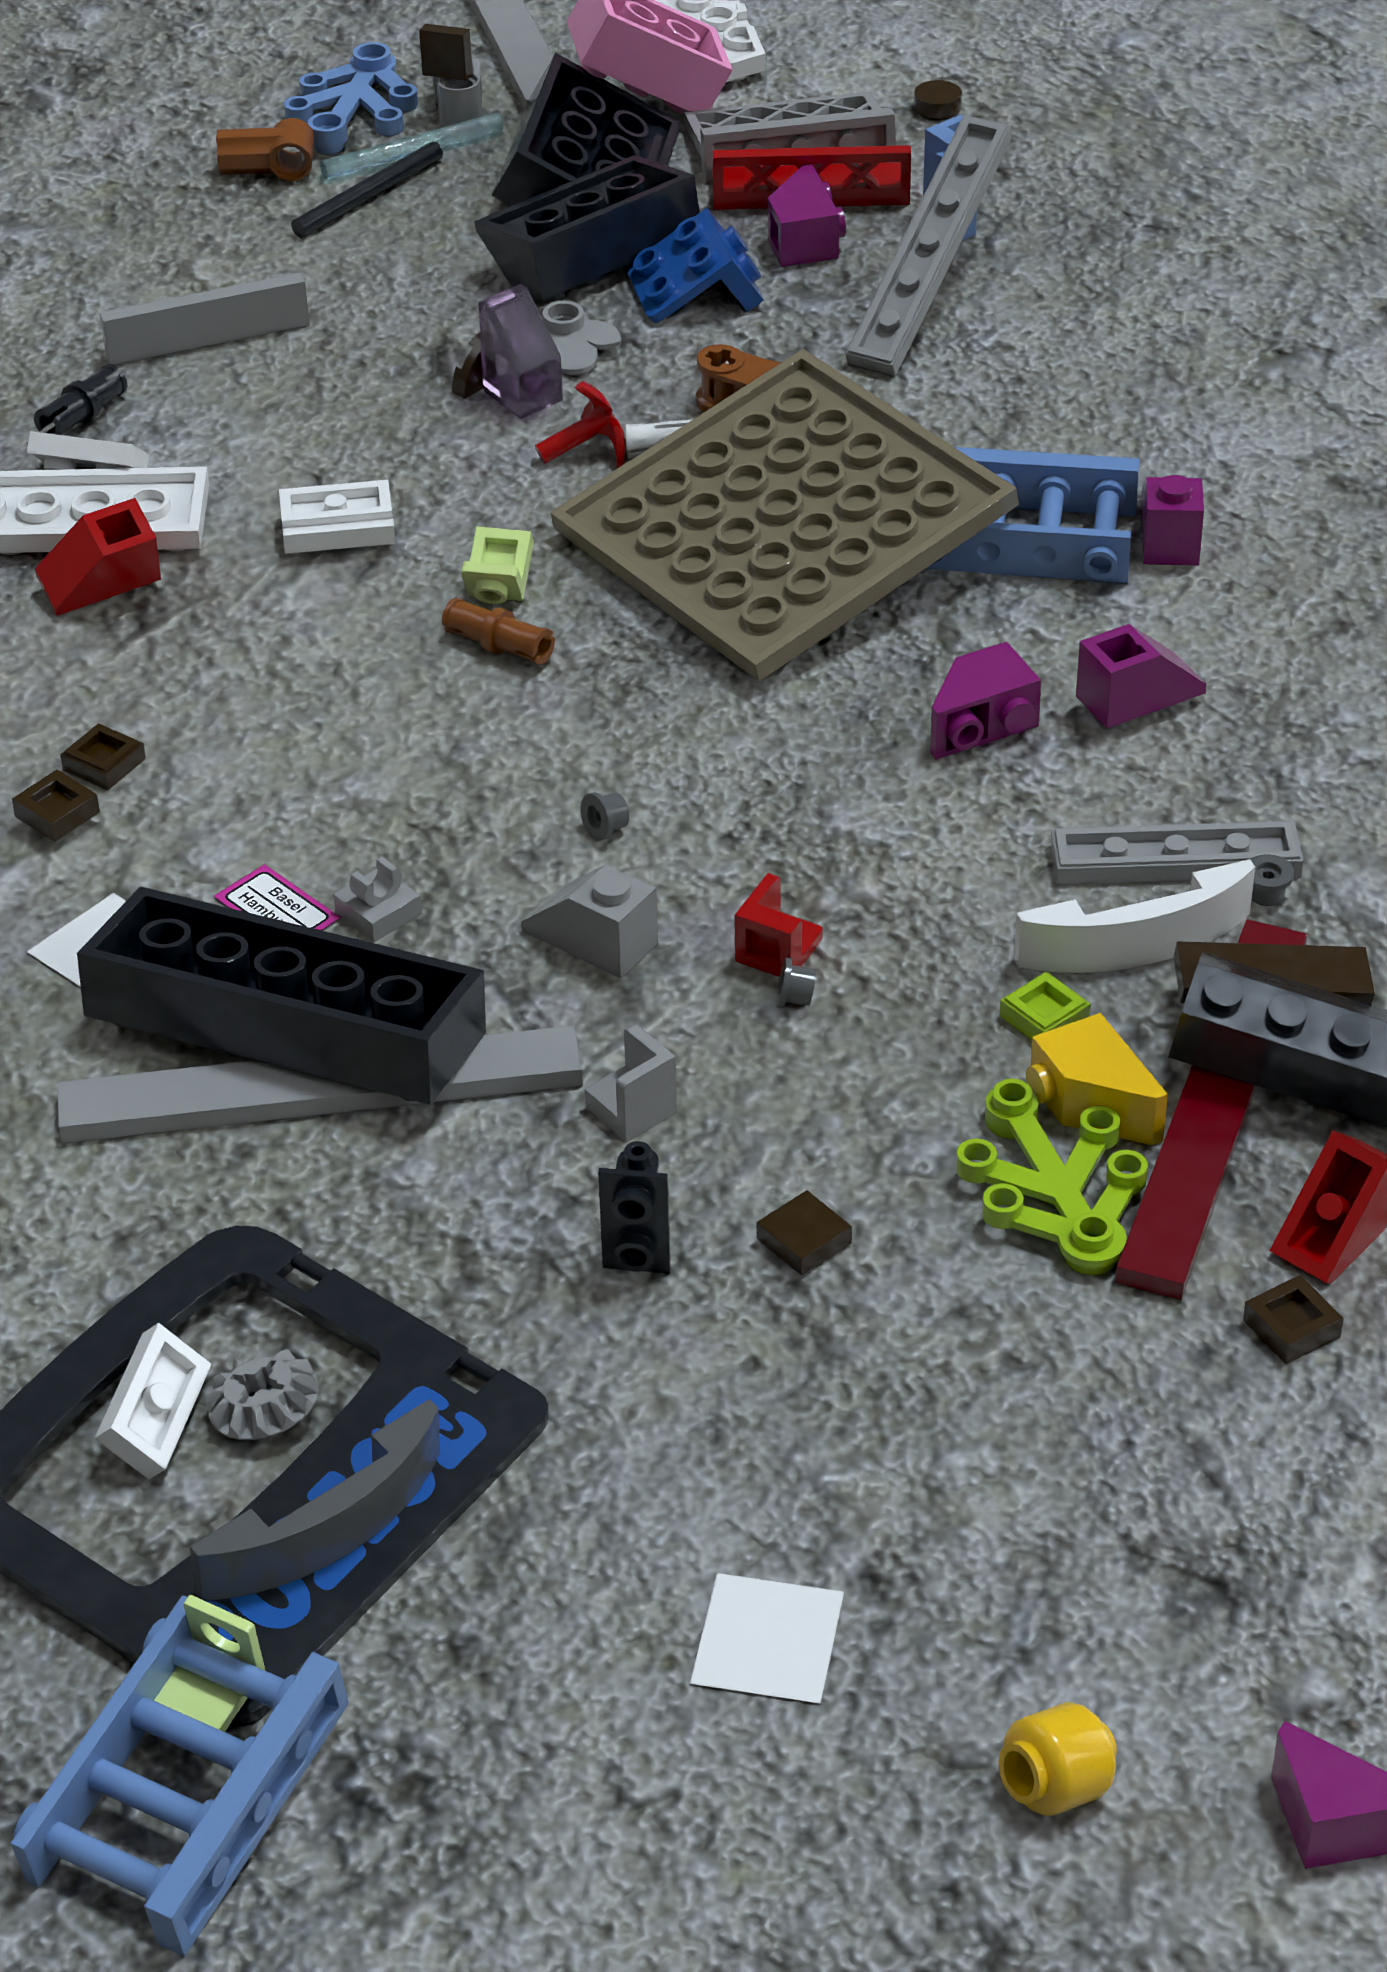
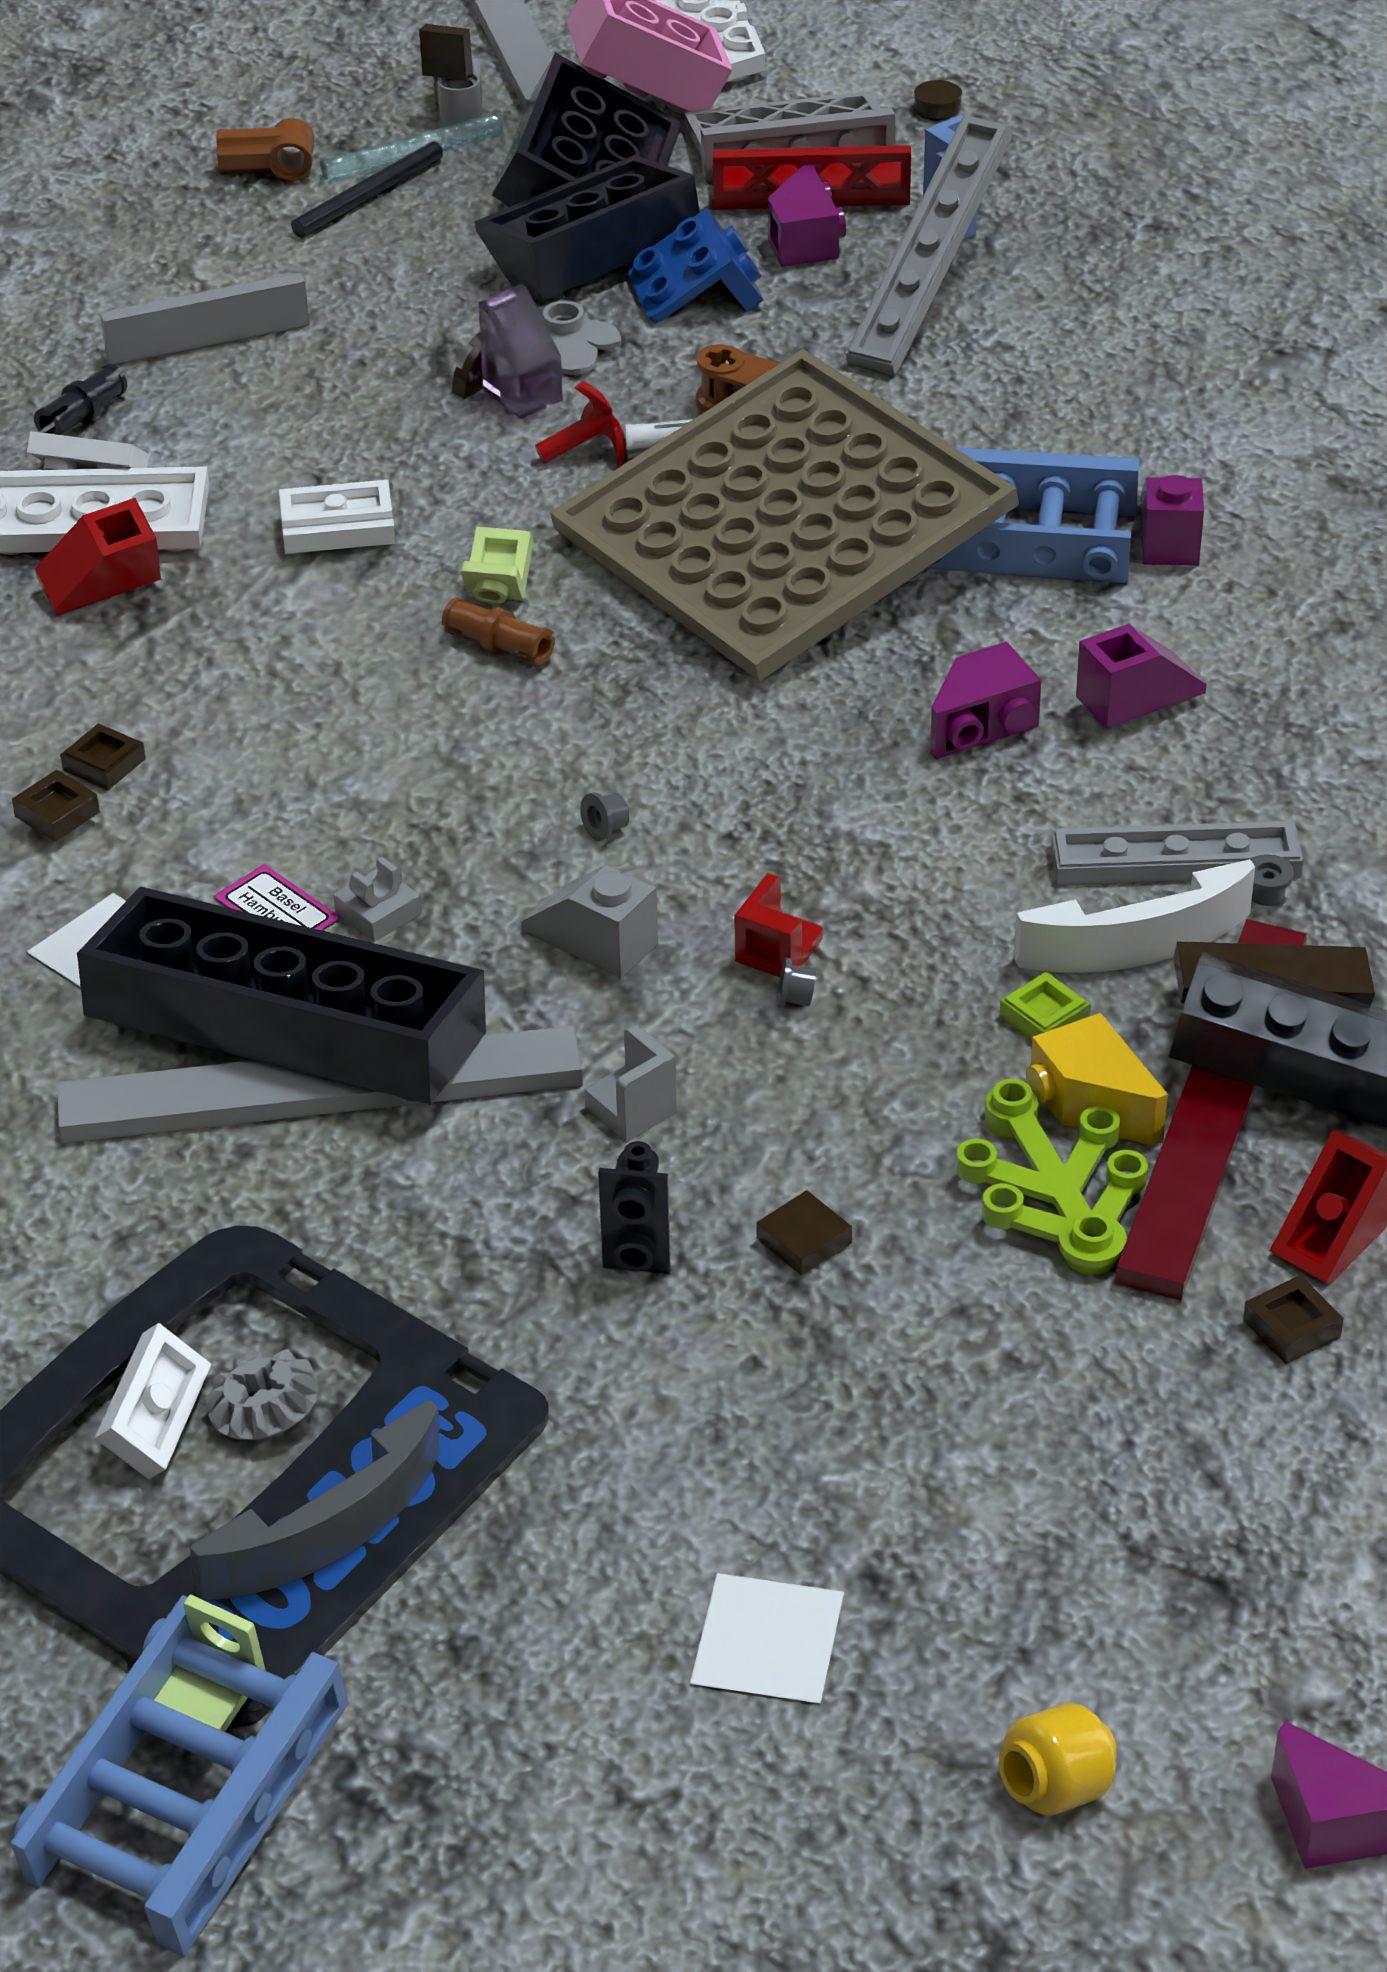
(369, 65): medium blue plant -> none

